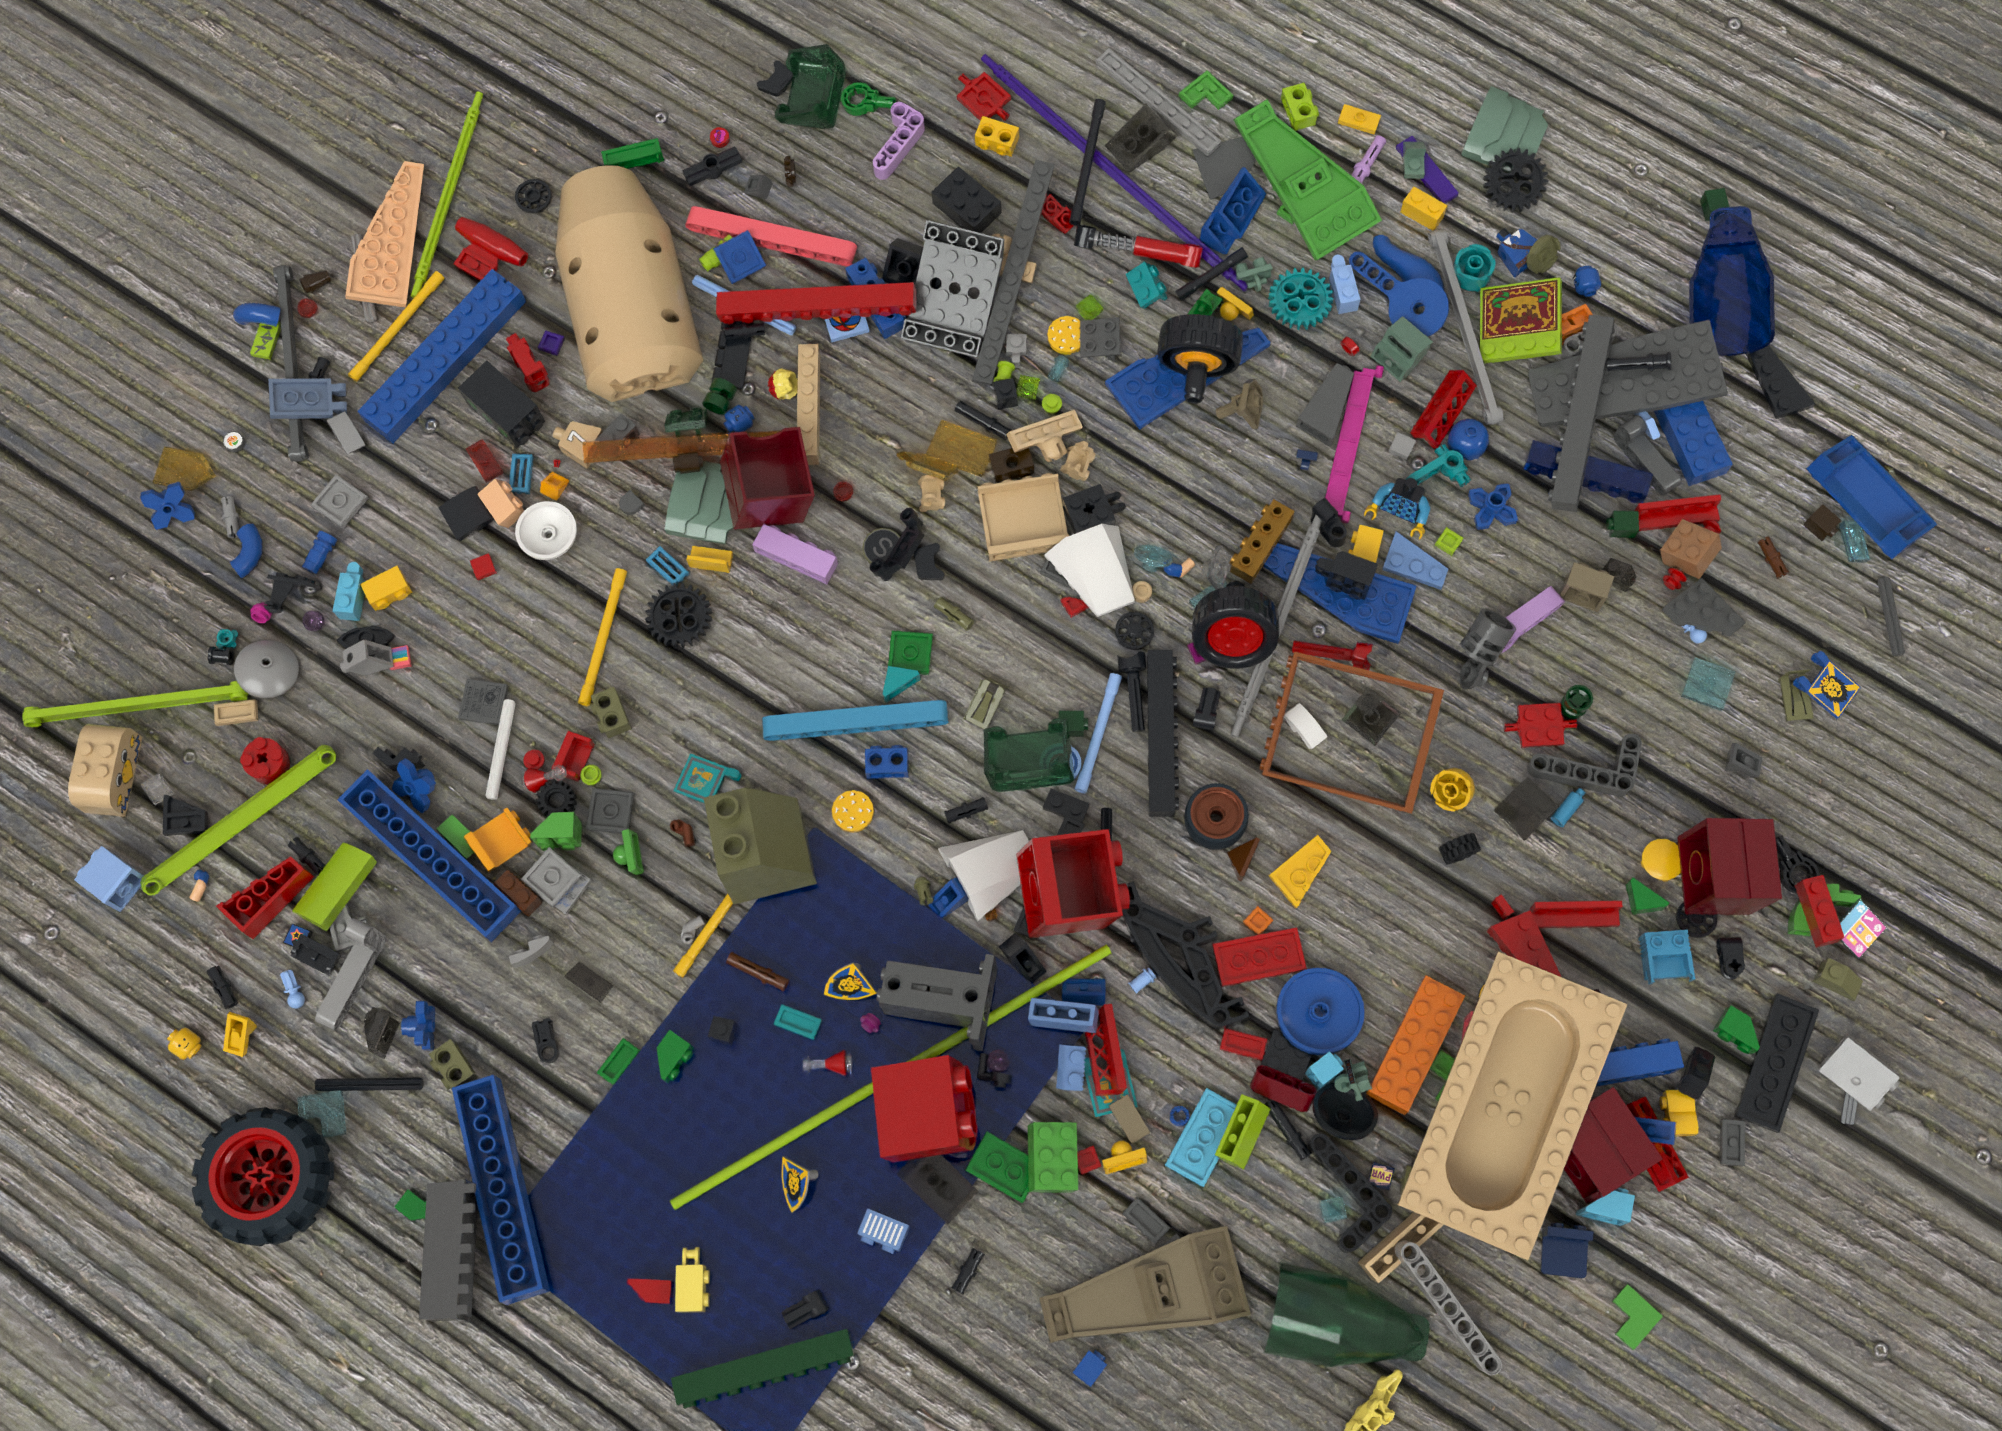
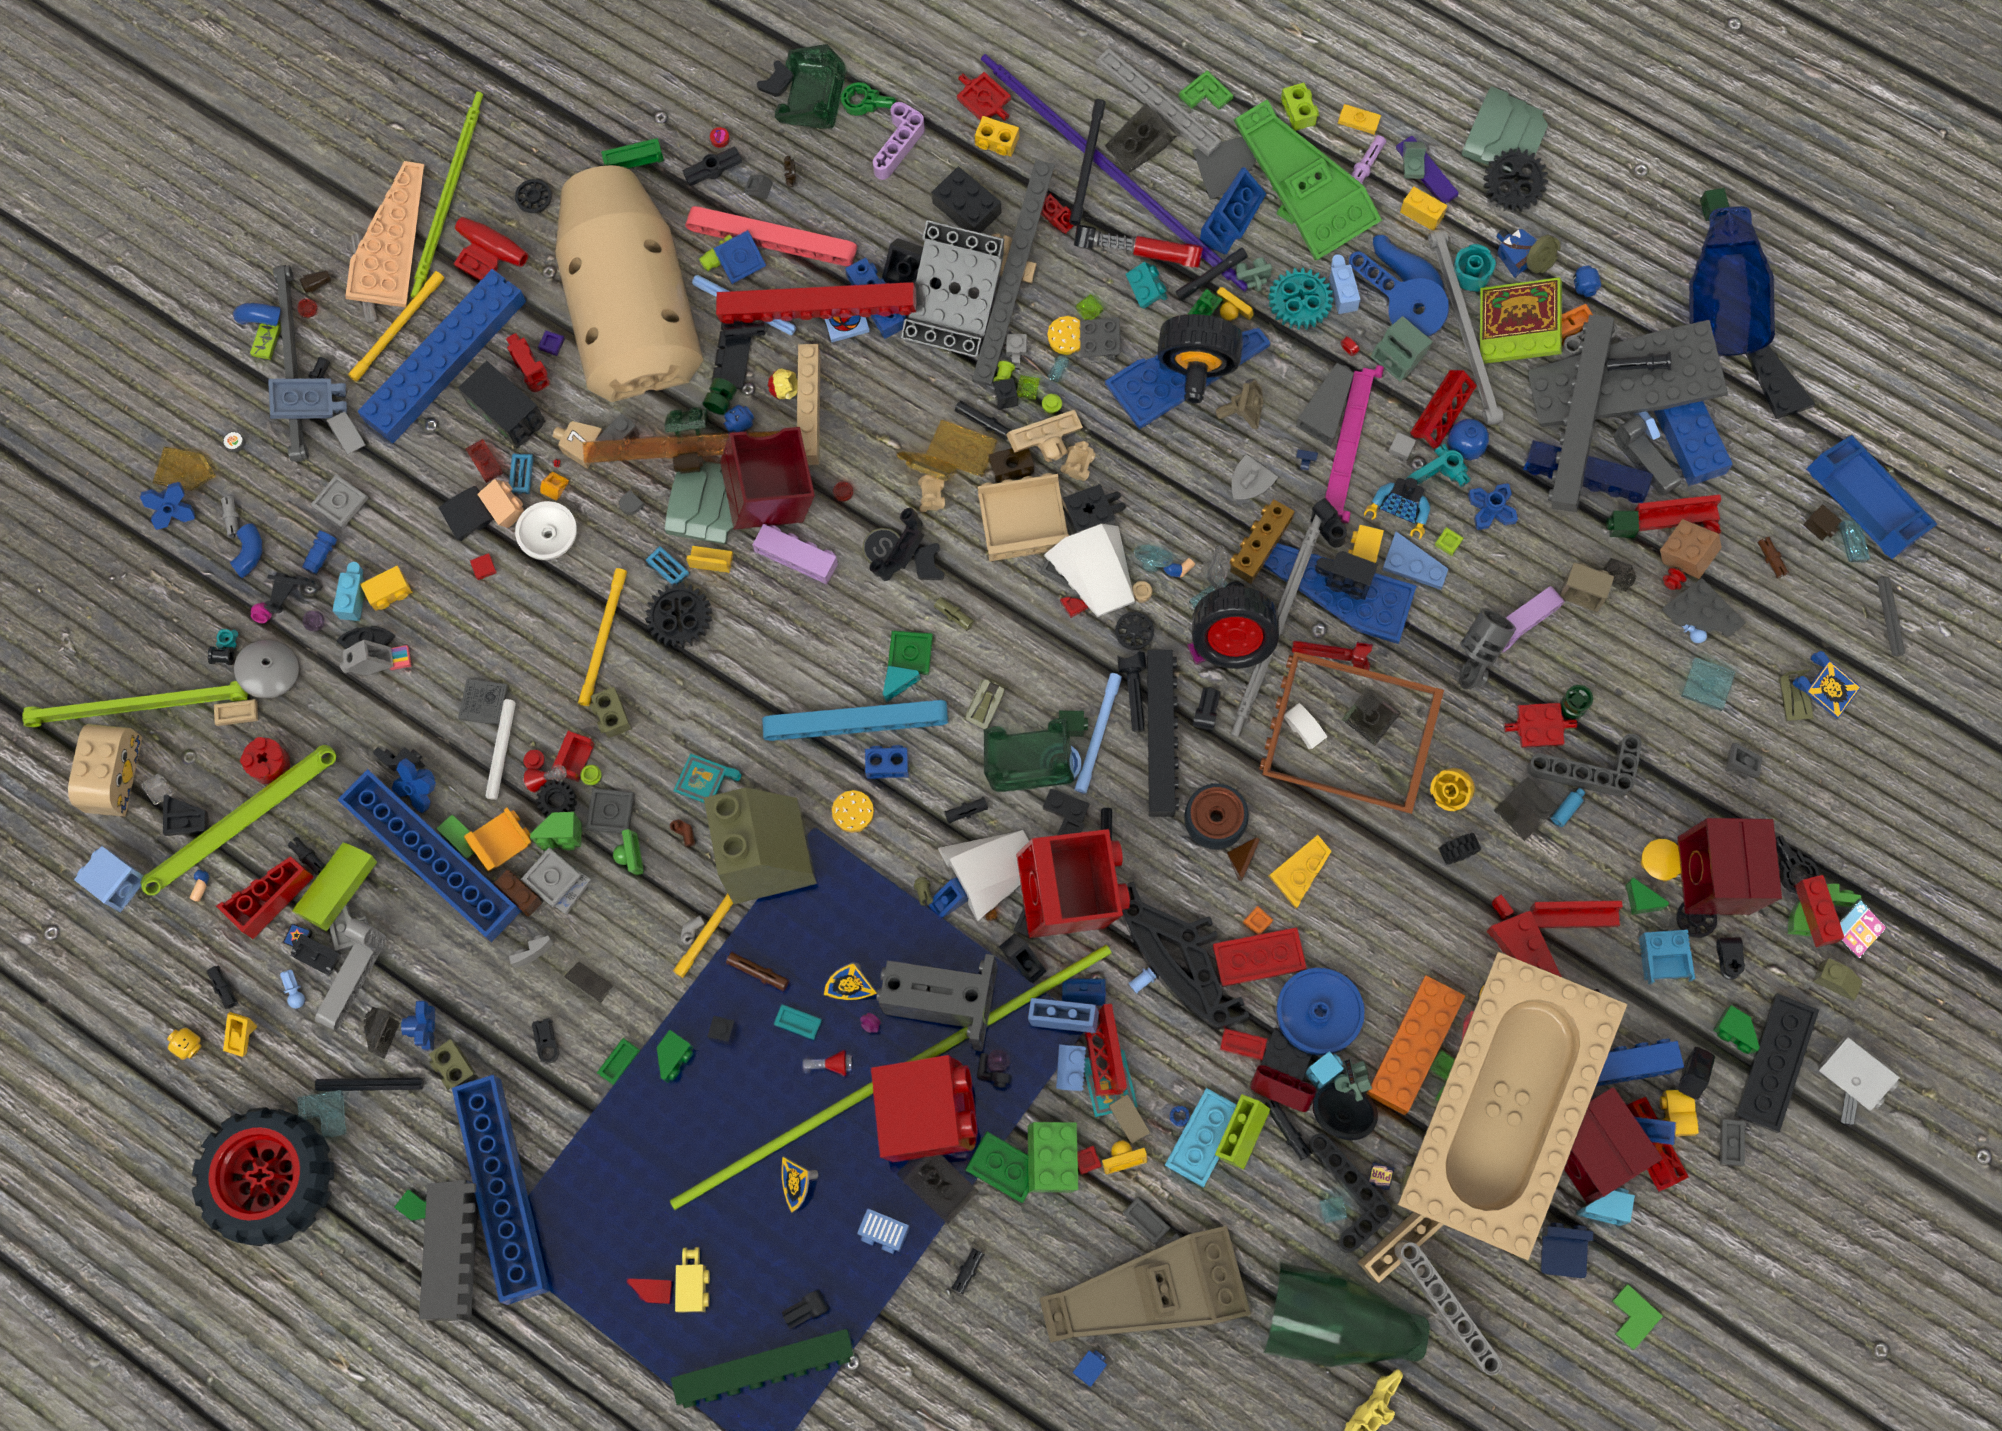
(1251, 479): none -> light grey shield

